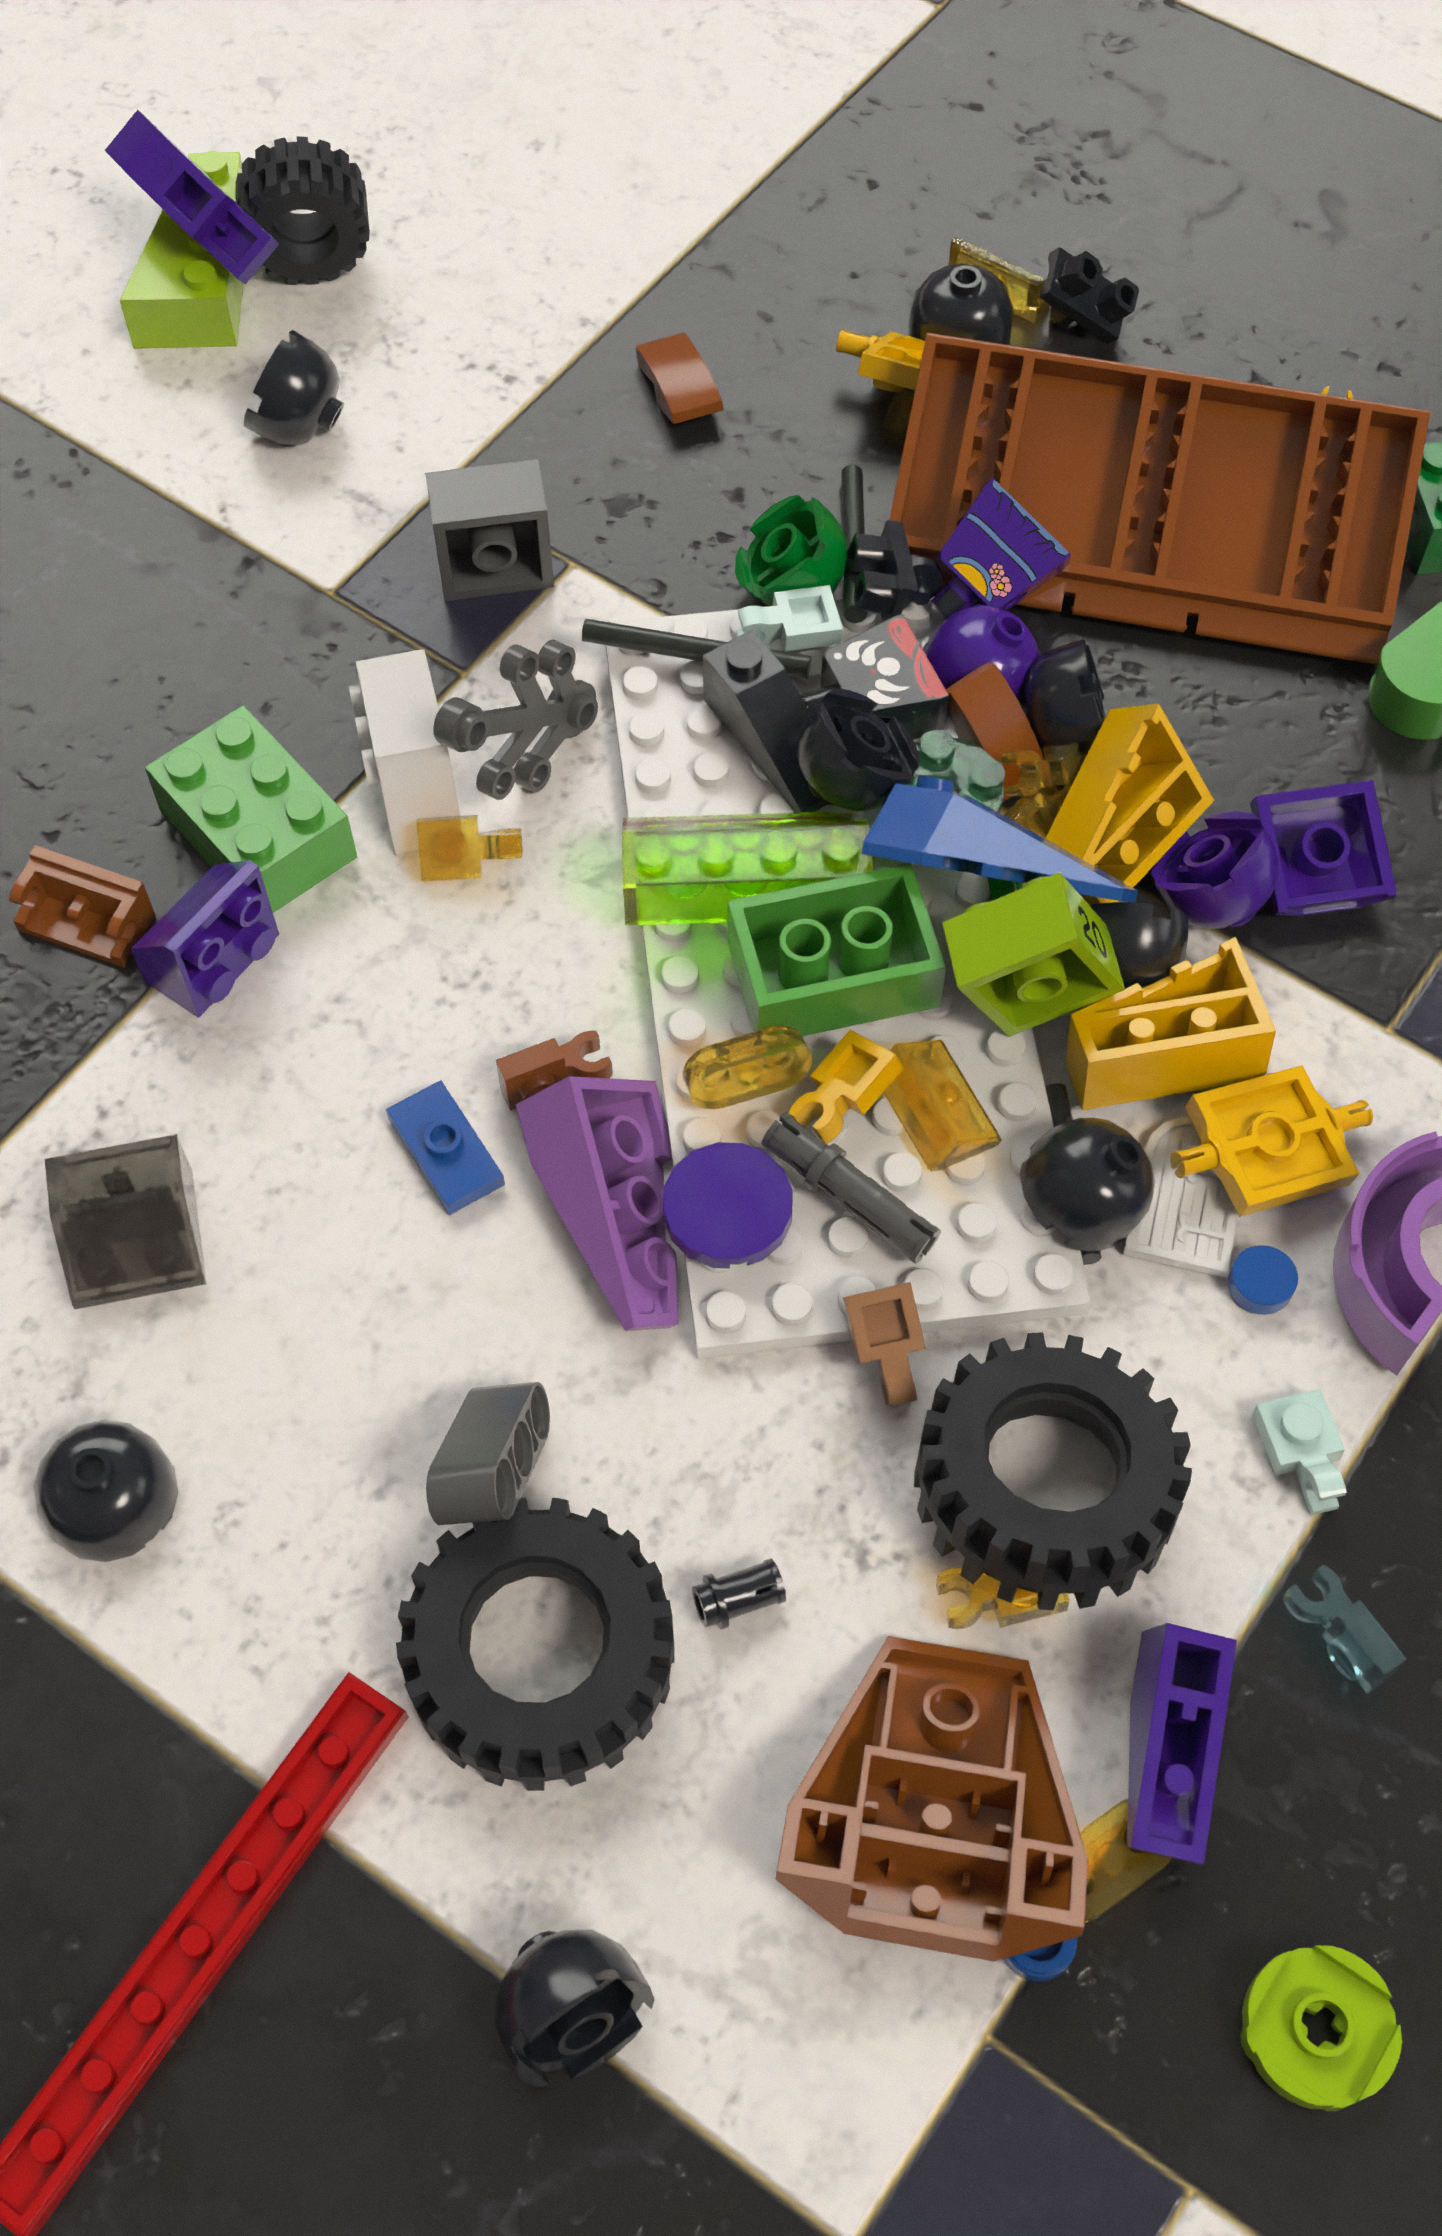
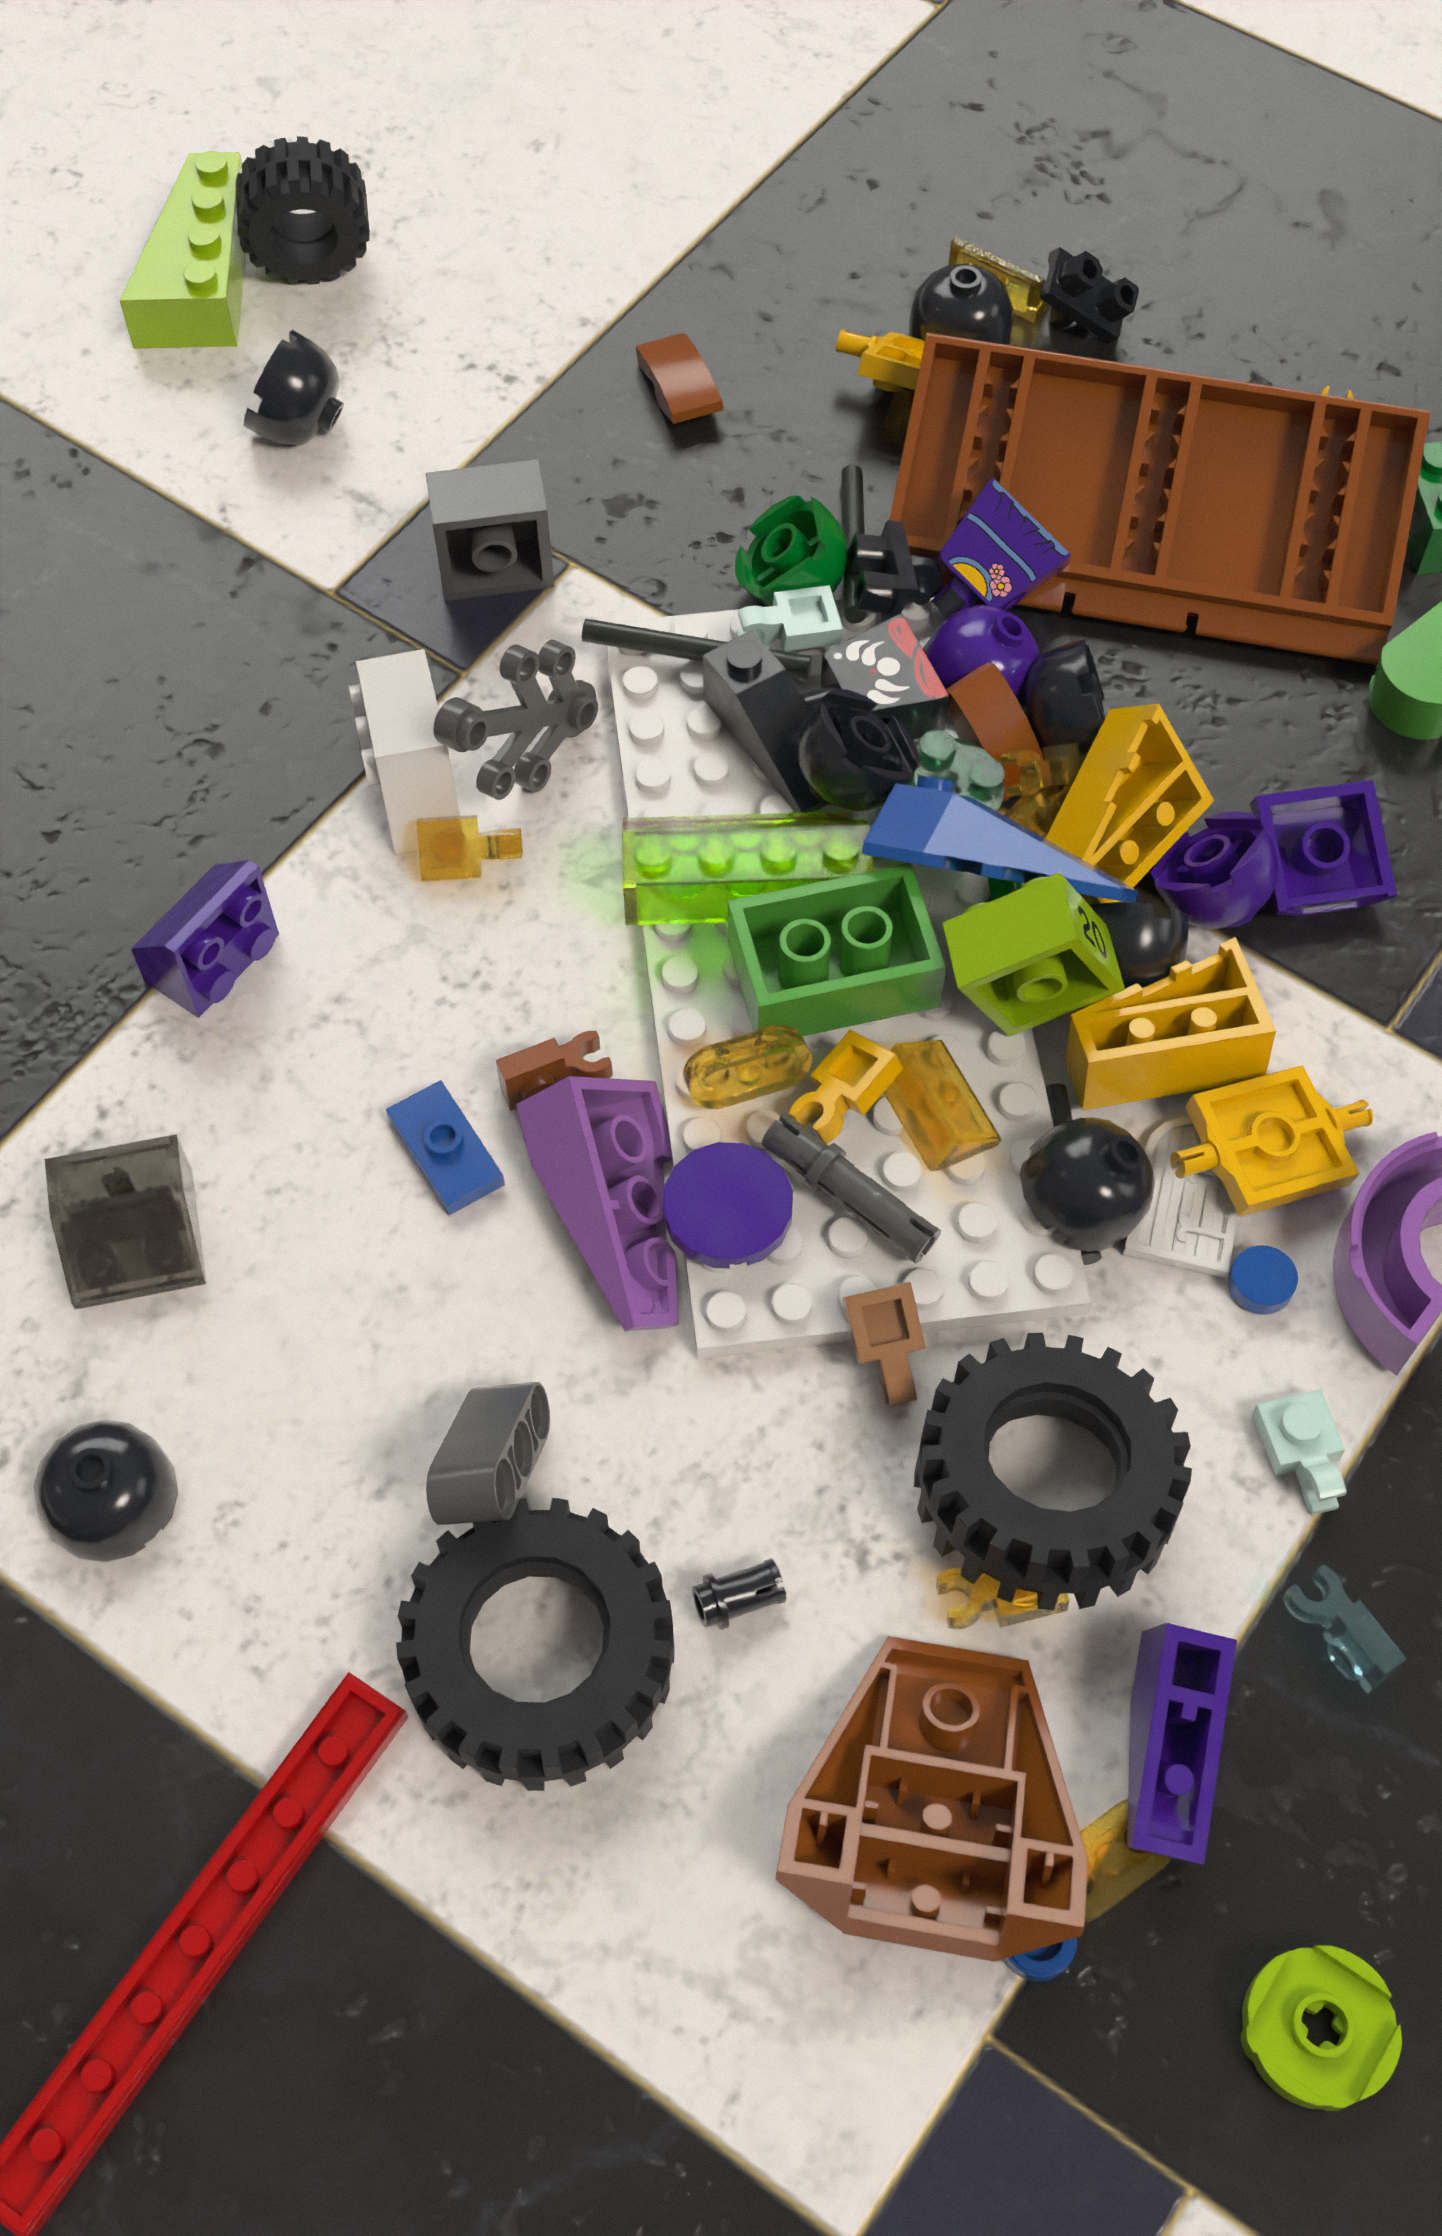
(81, 906): dark orange hinge -> none
(191, 197): dark purple slope -> none
(250, 800): bright green brick -> none
(569, 2003): black cylinder -> none

